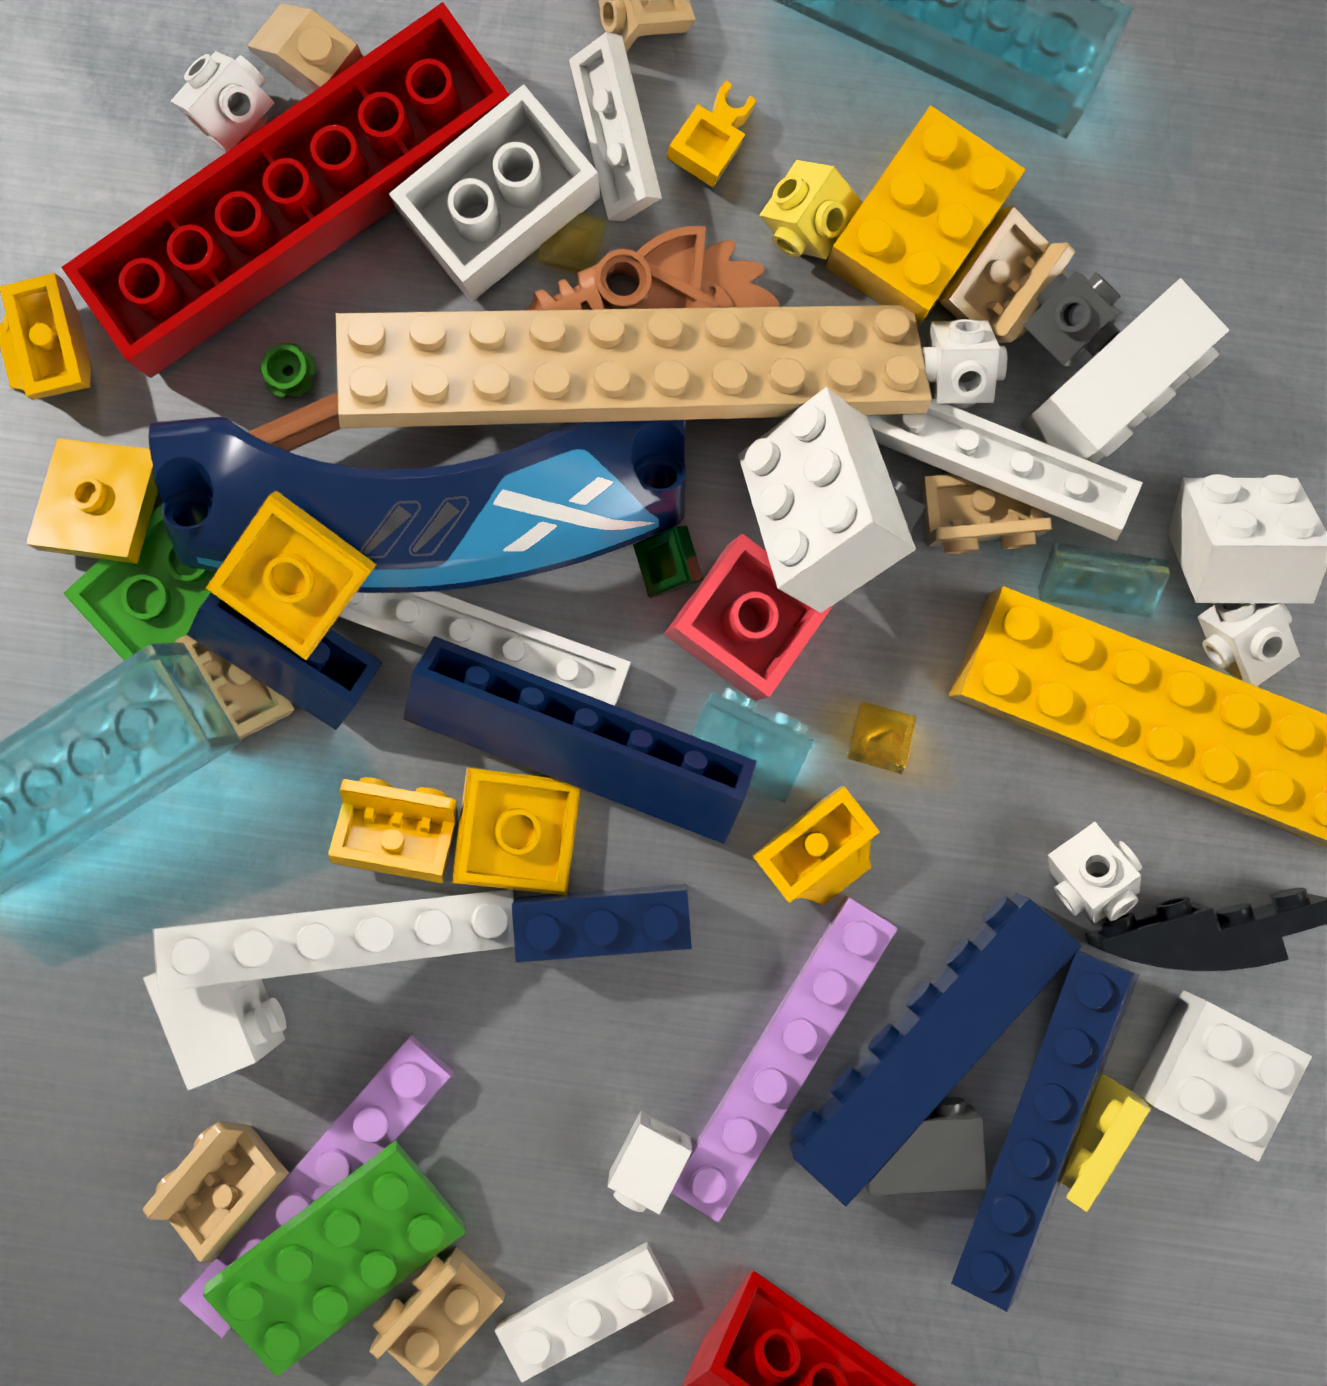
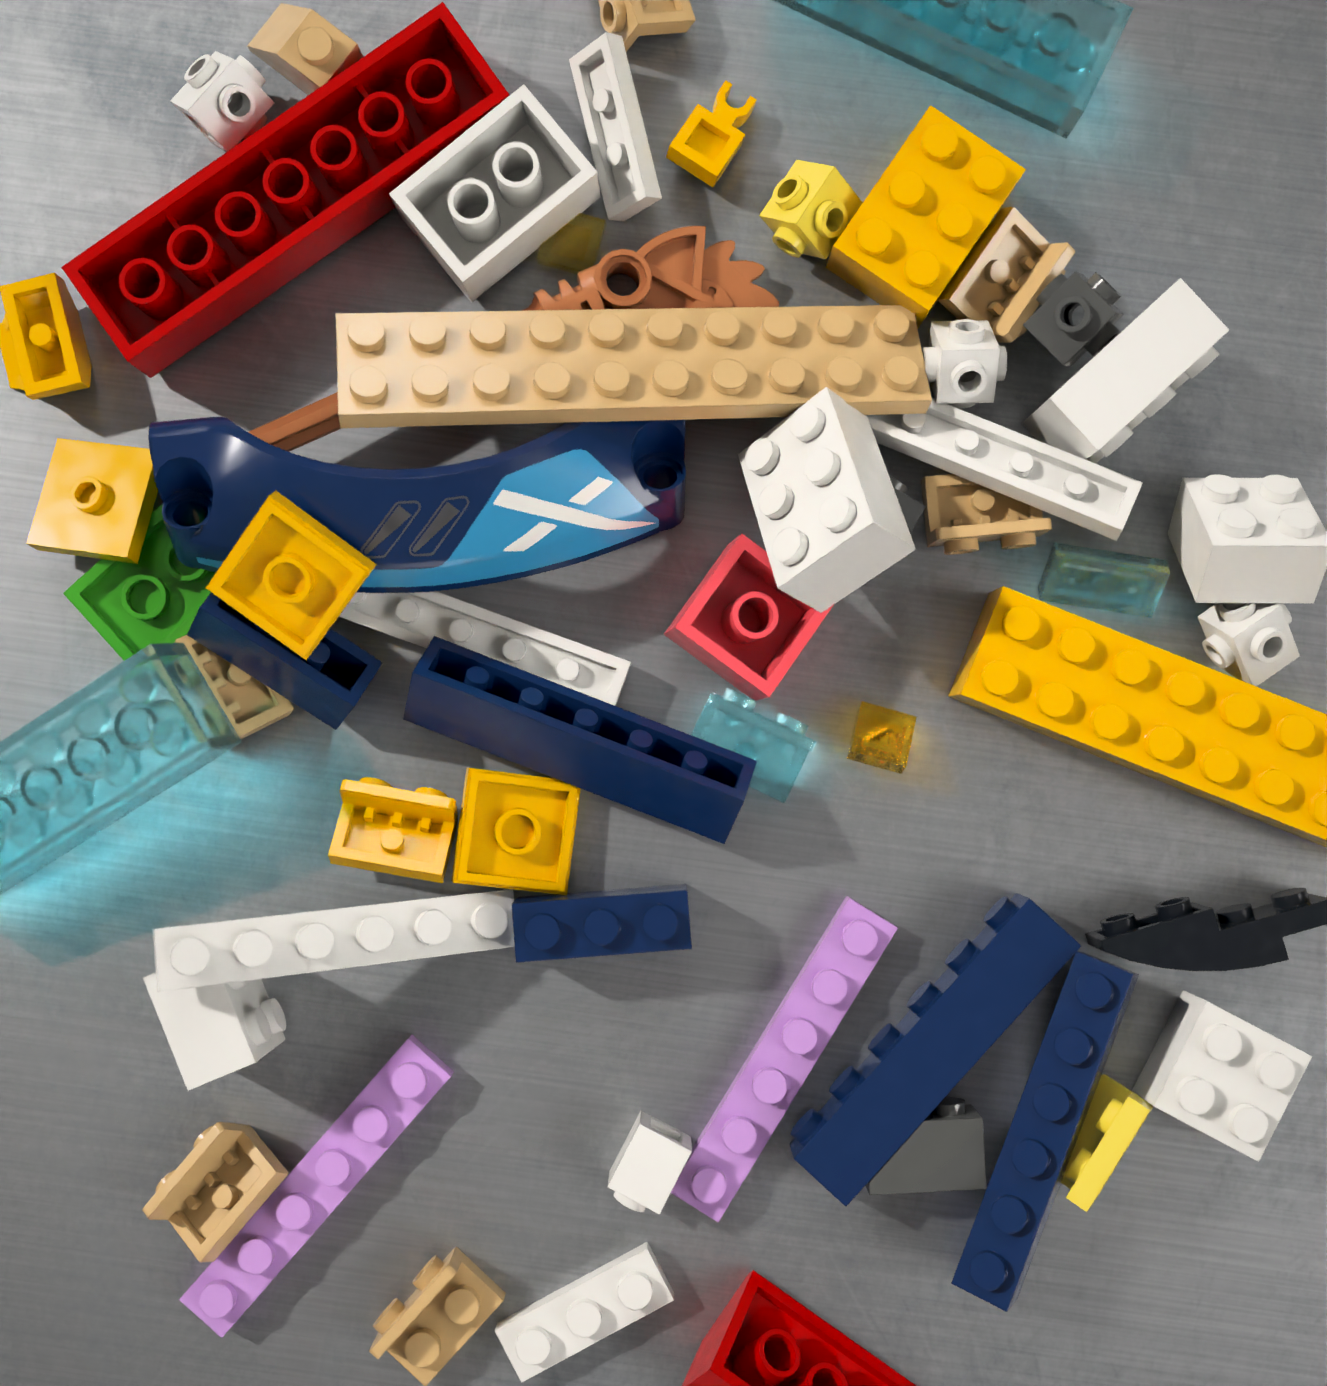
(279, 358): bright green plate -> none
(334, 1259): bright green plate -> none
(668, 561): dark green tile -> none
(820, 849): yellow slope -> none
(1096, 875): white brick -> none

